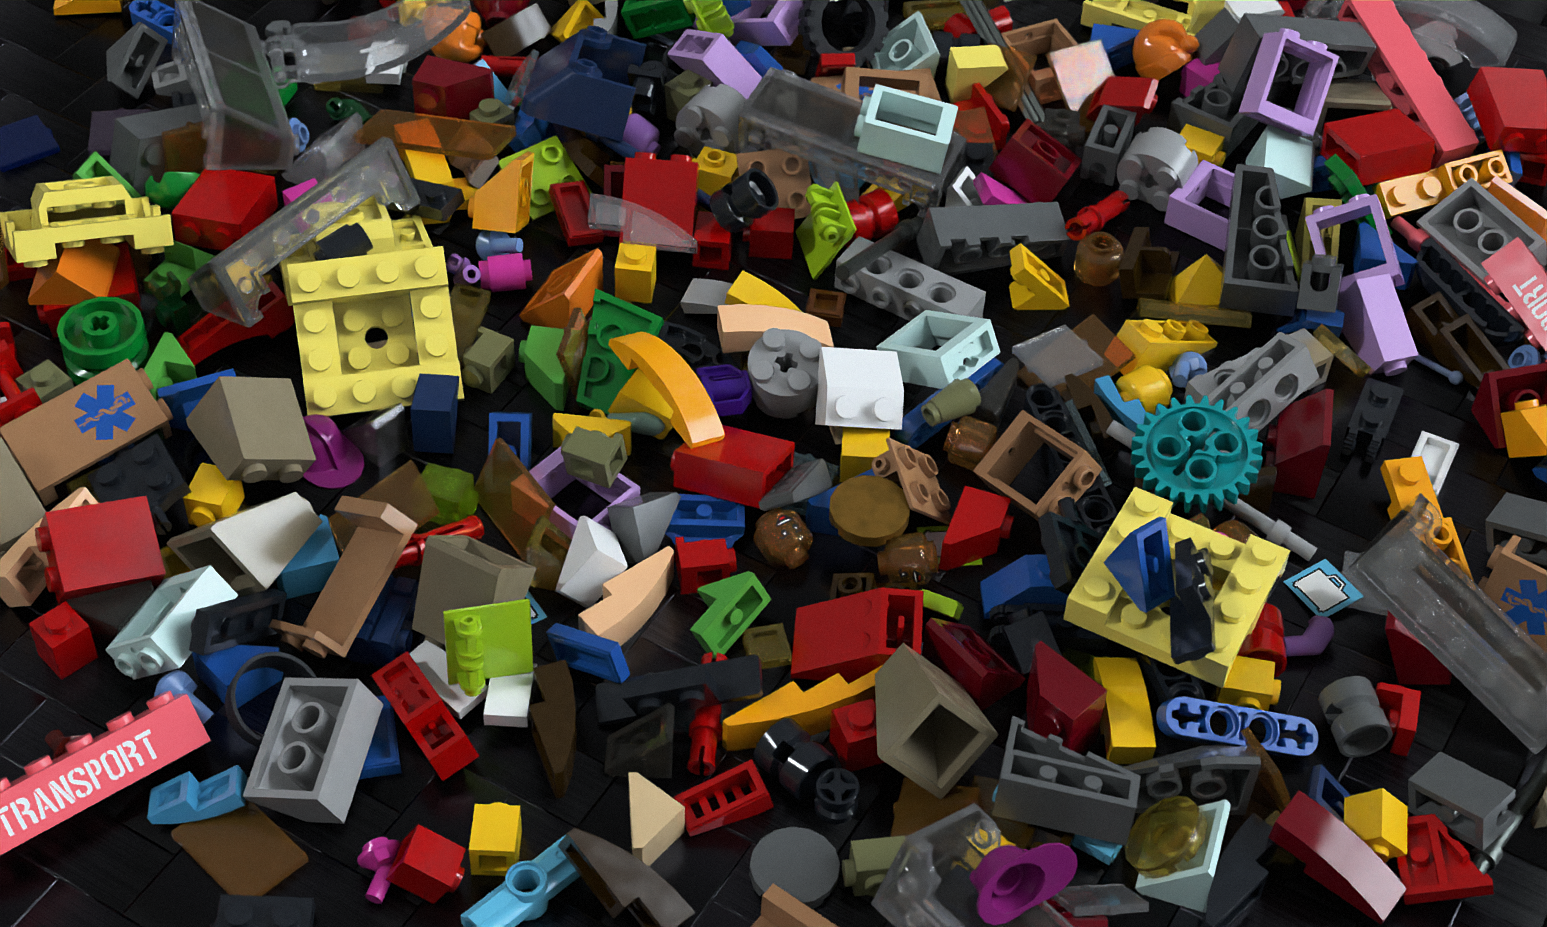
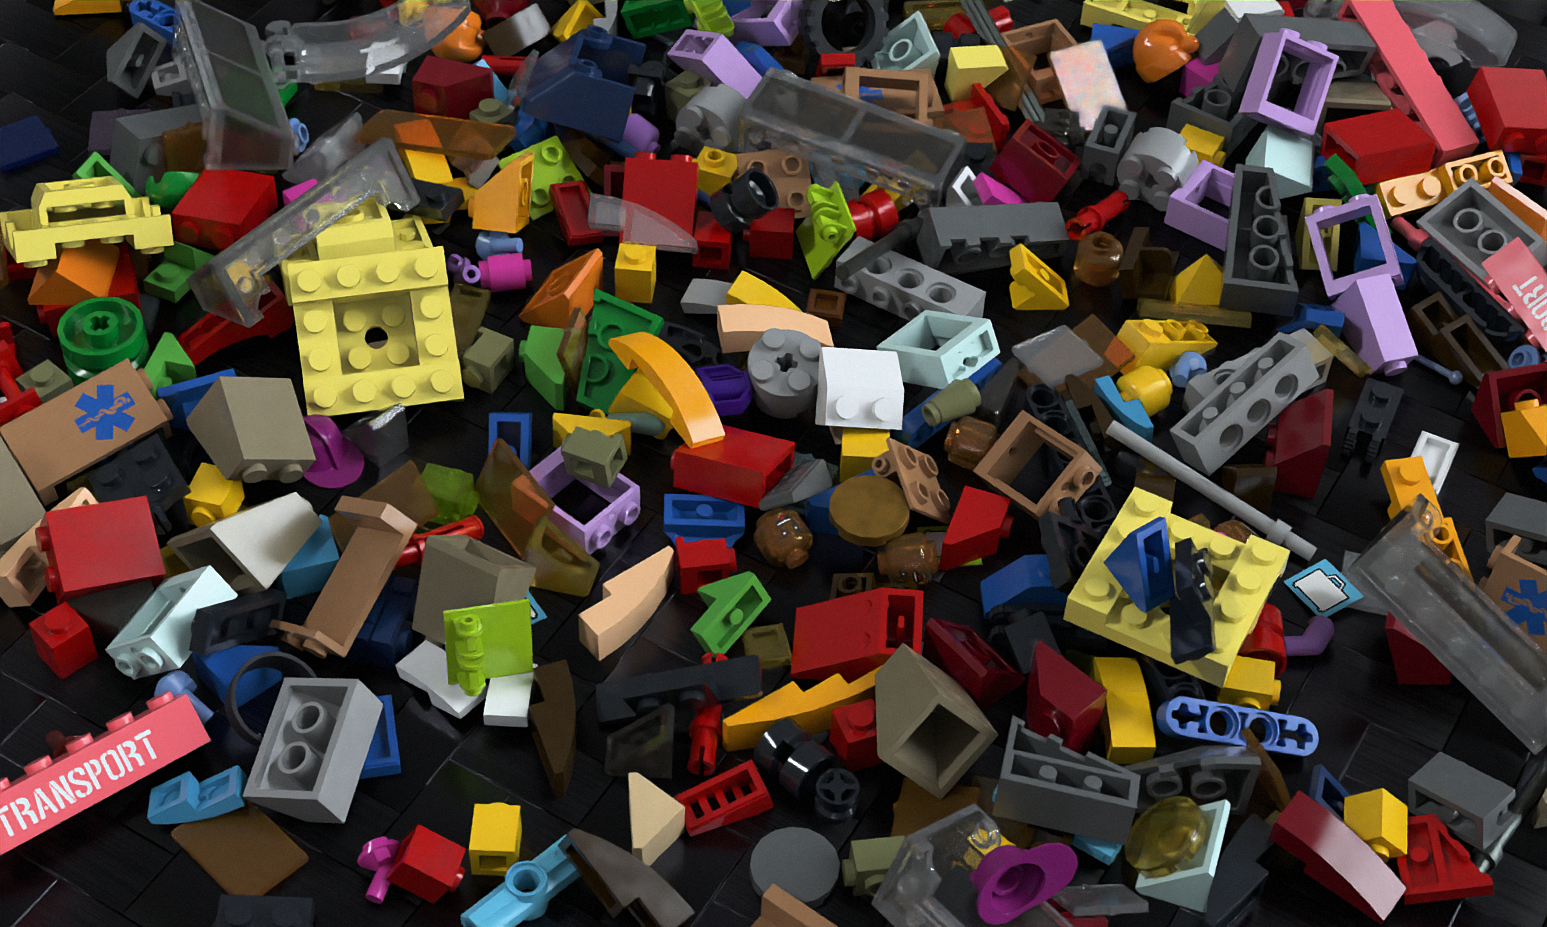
(171, 308): dark green plate -> none
(342, 109): dark green arm -> none
(343, 243): black brick -> none
(425, 716): red slope -> none
(435, 413): dark blue slope -> none
(589, 653): blue tile -> none
(590, 562): white slope -> none
(642, 523): dark grey slope -> none
(902, 143): light aqua window -> none
(942, 605): lime tile -> none
(1126, 93): red slope -> none
(1169, 434): teal gear -> none
(1292, 248): lime sticker -> none
(1314, 288): dark grey brick -> none
(1355, 717): dark grey wheel -> none
(1401, 711): red bracket -> none

